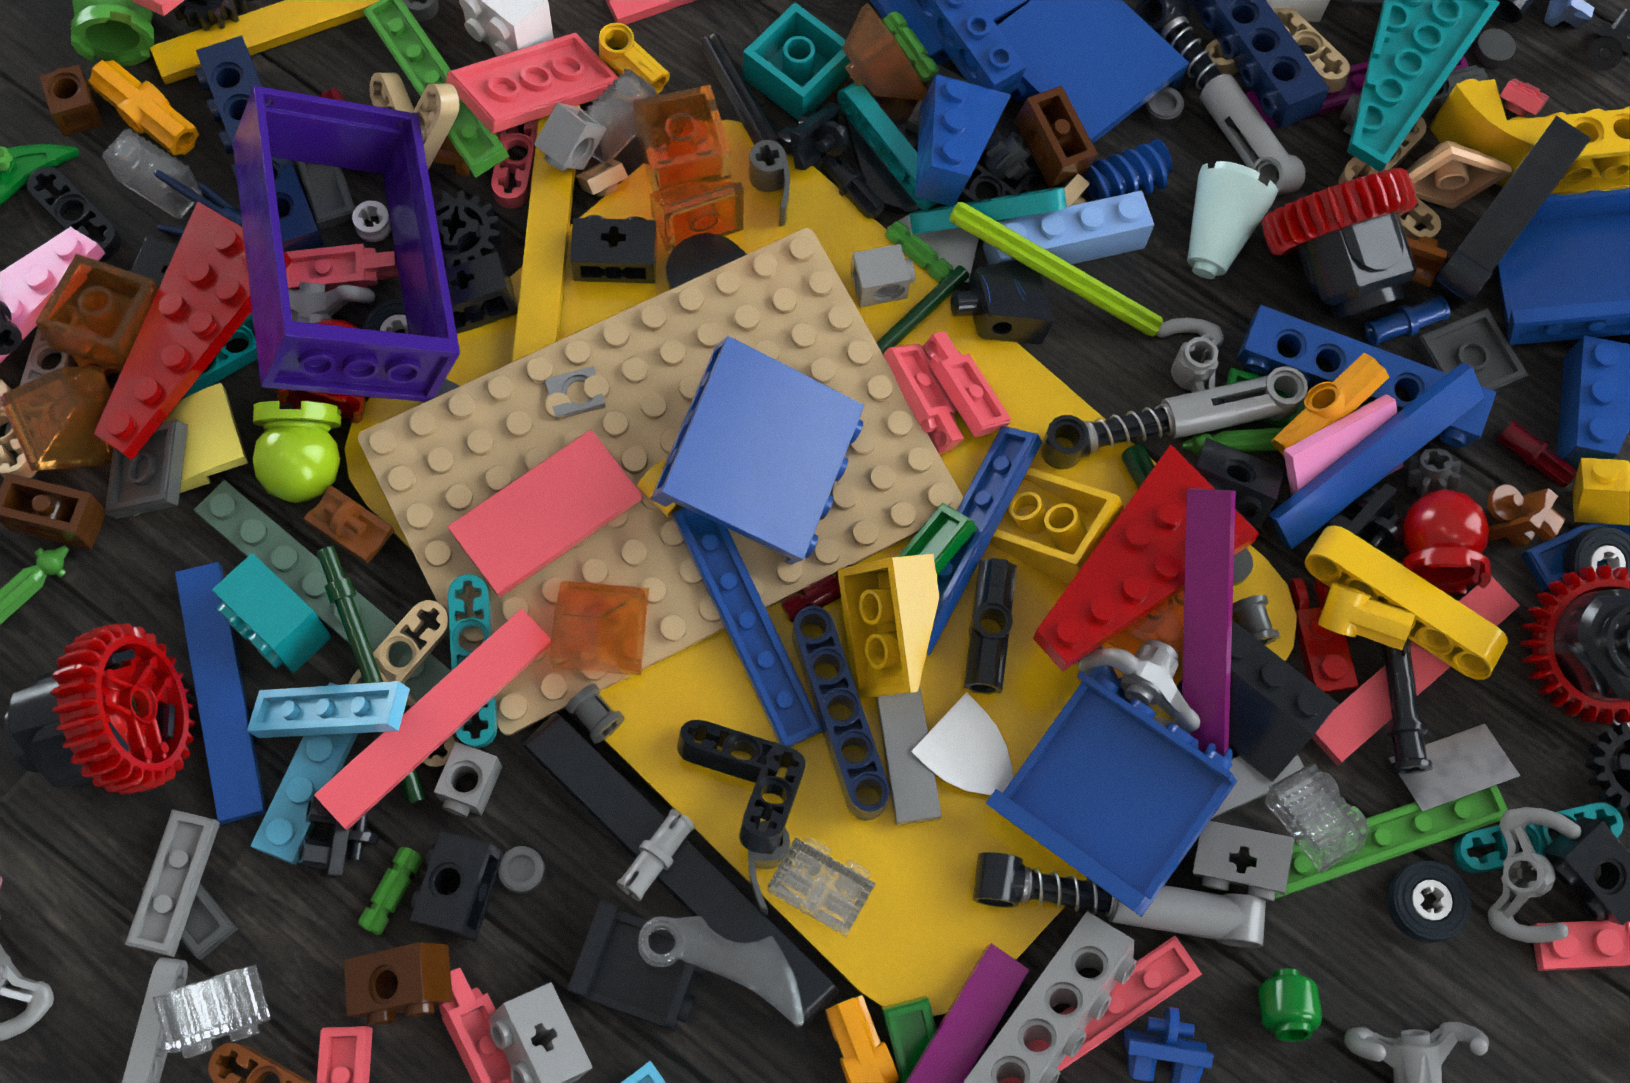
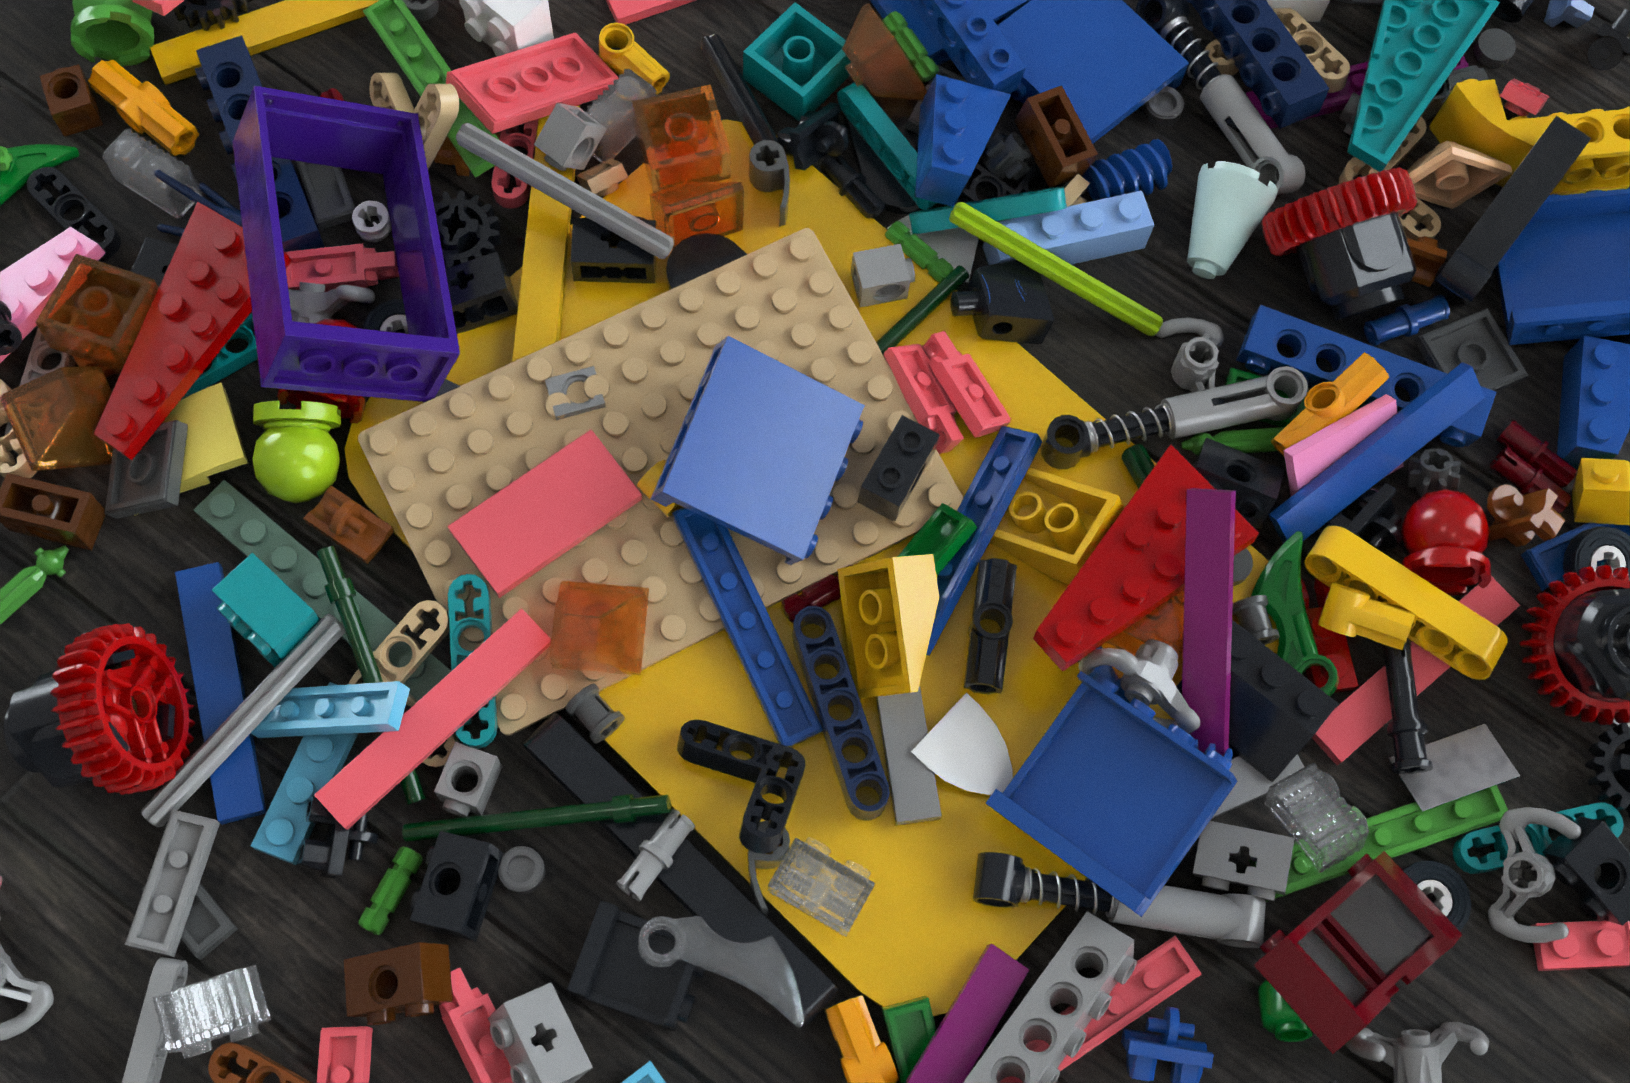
(243, 720): none -> light grey axle
(564, 191): none -> light grey axle
(621, 809): none -> dark green bar
(898, 468): none -> black brick
(1286, 606): none -> green piece
(1352, 946): none -> dark red window
(1527, 477): none -> dark red axle

